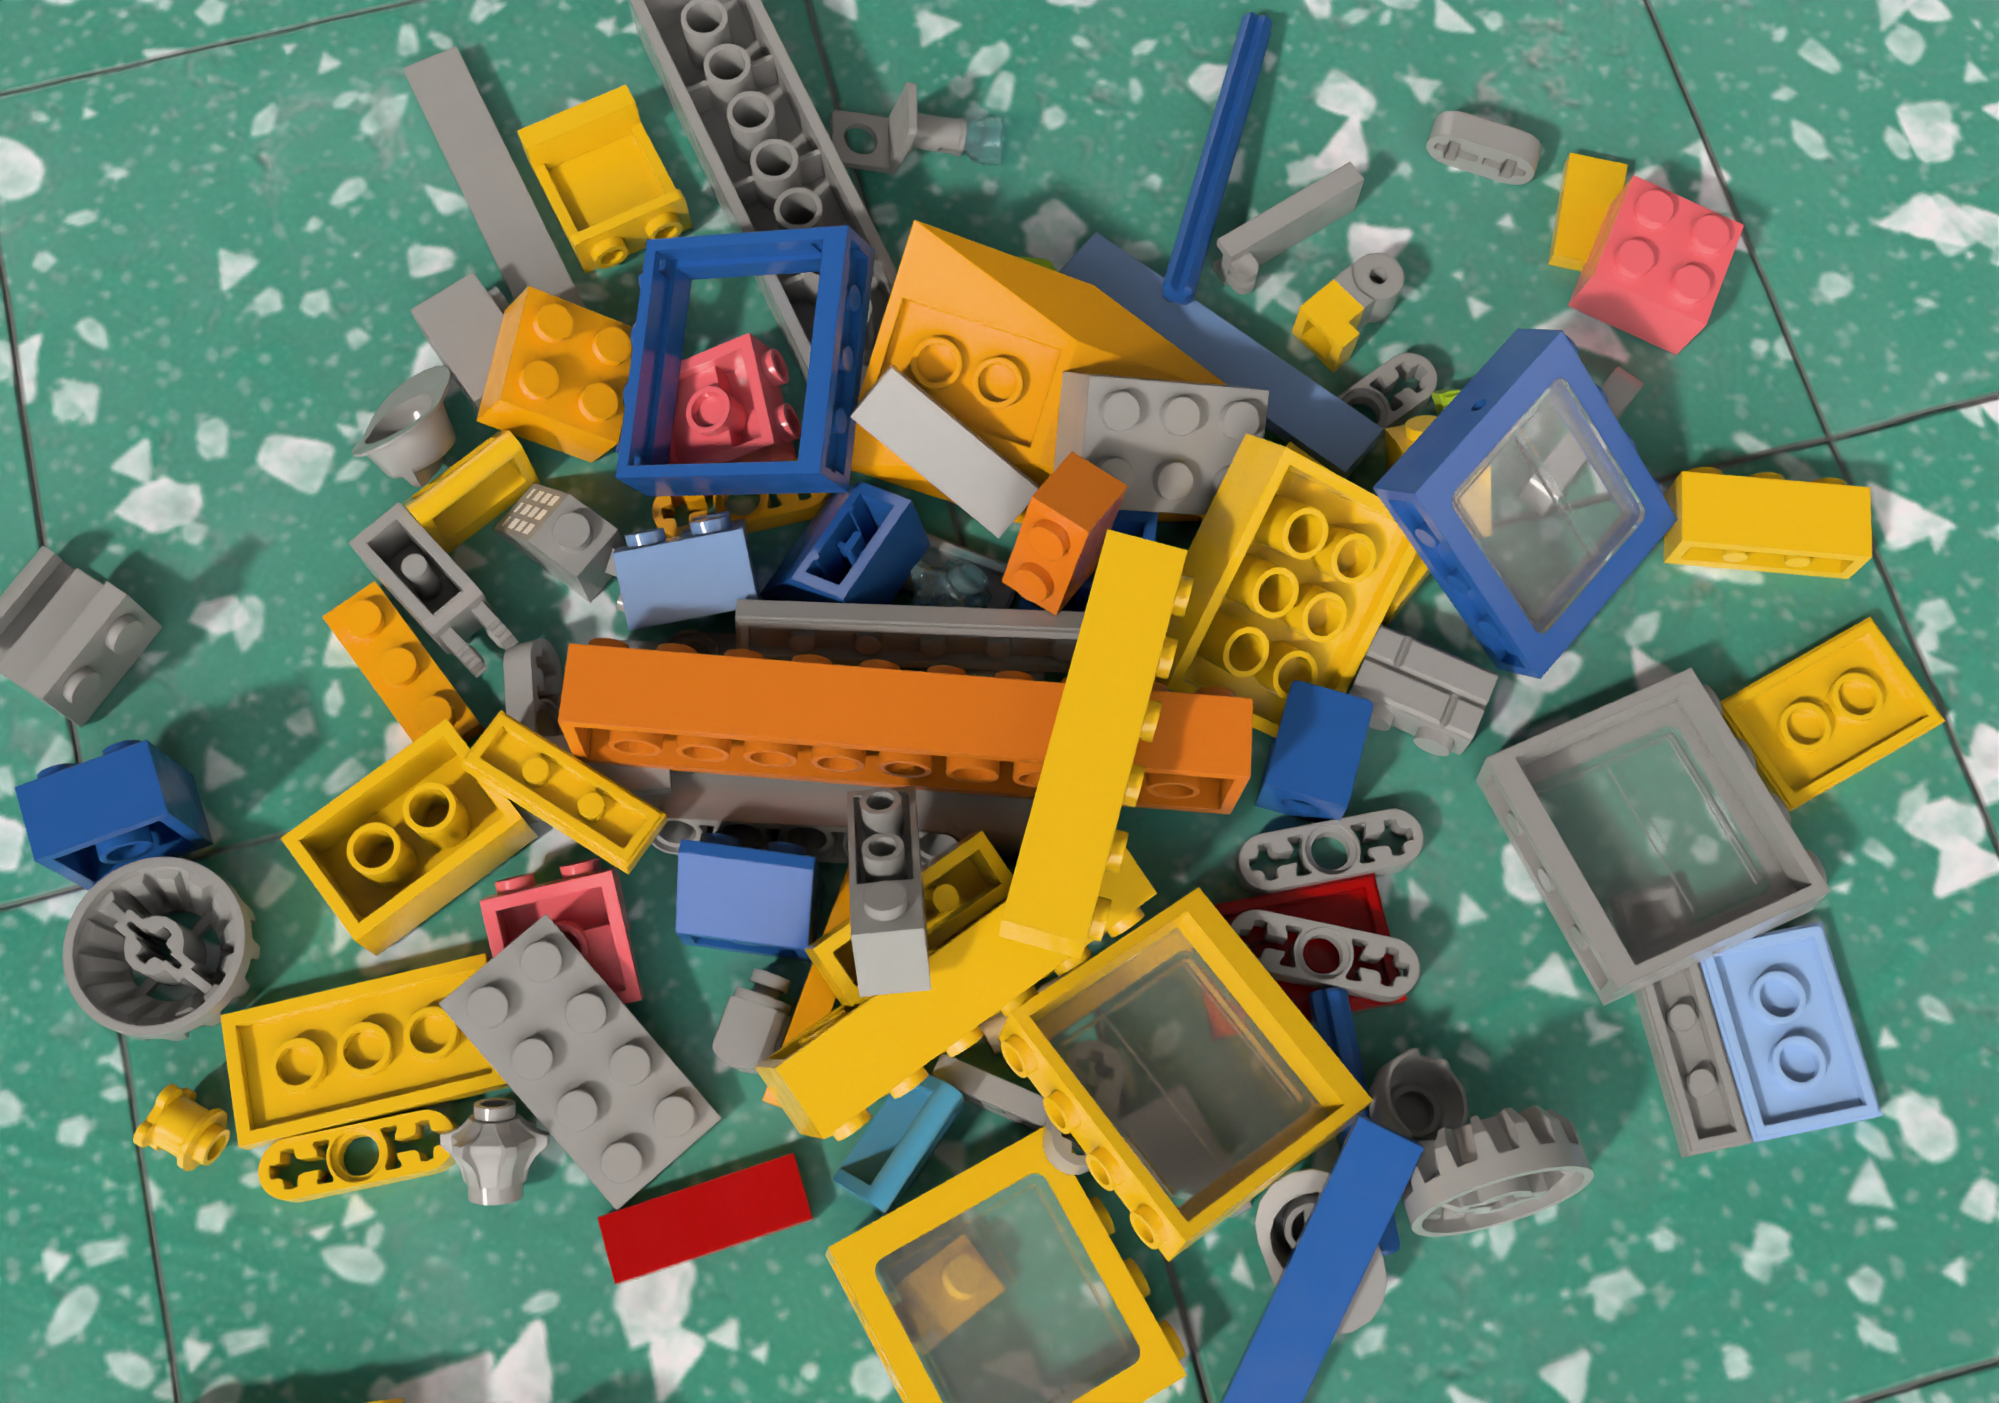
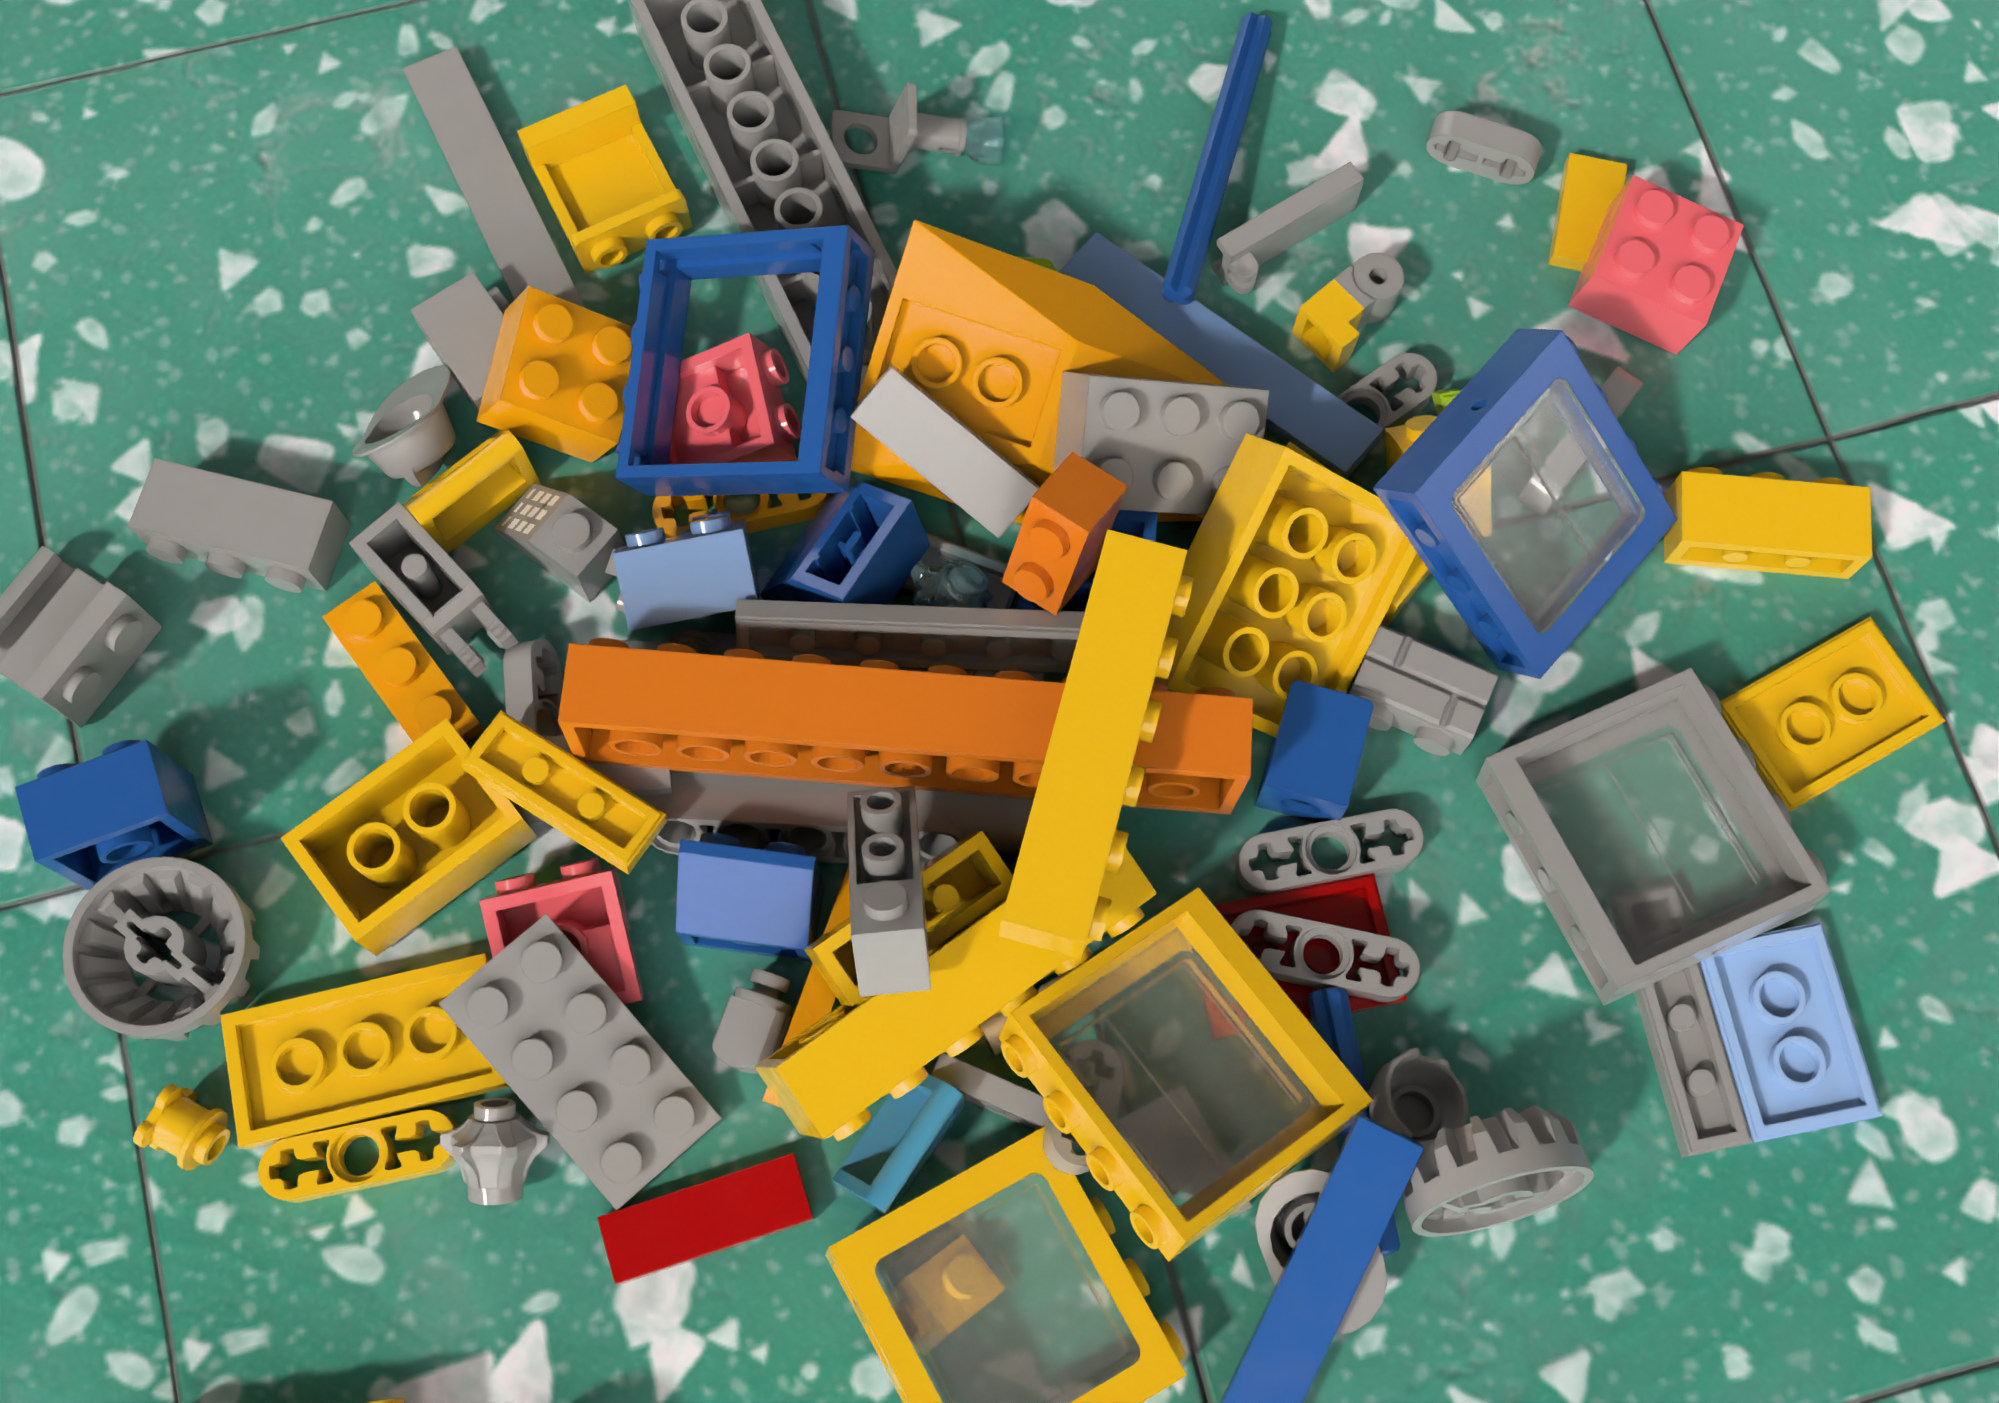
(239, 526): none -> light grey brick

